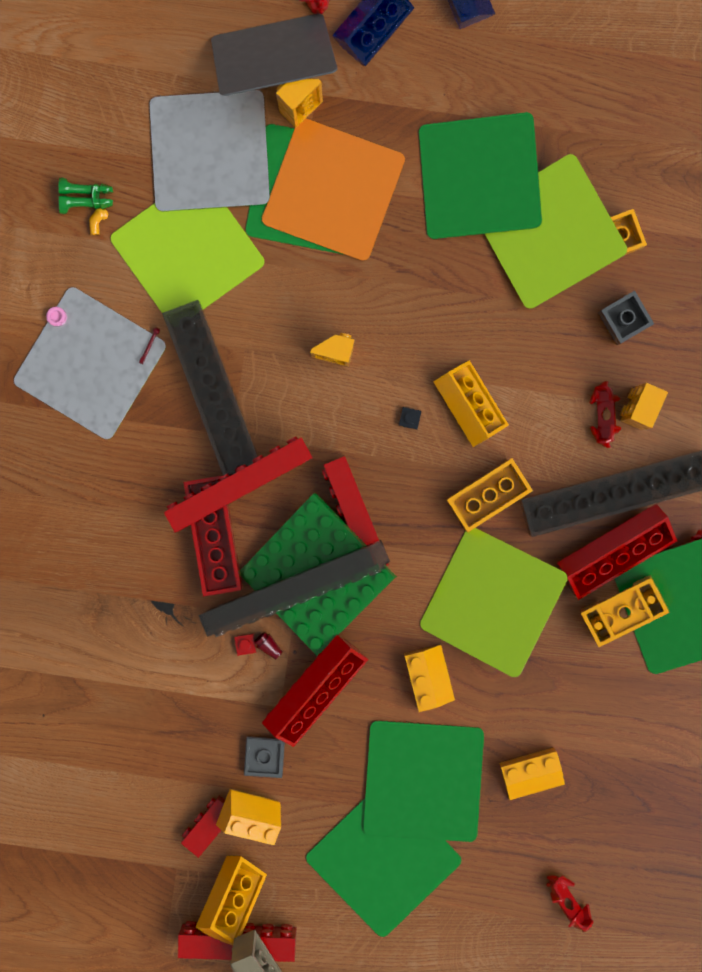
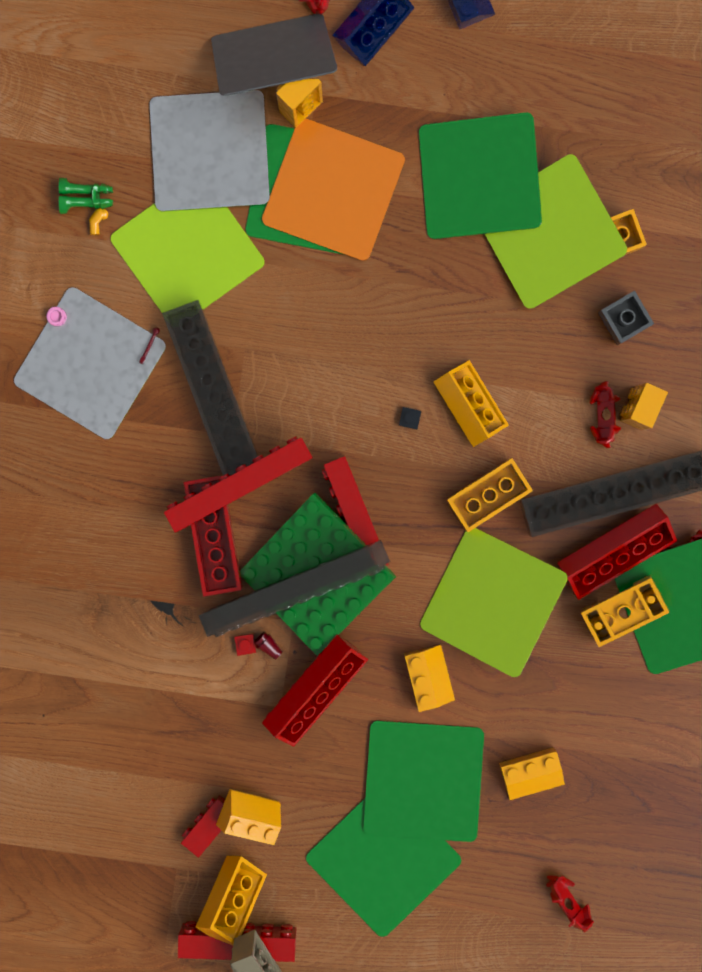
(264, 757): dark grey plate -> none
(335, 349): light orange slope -> none

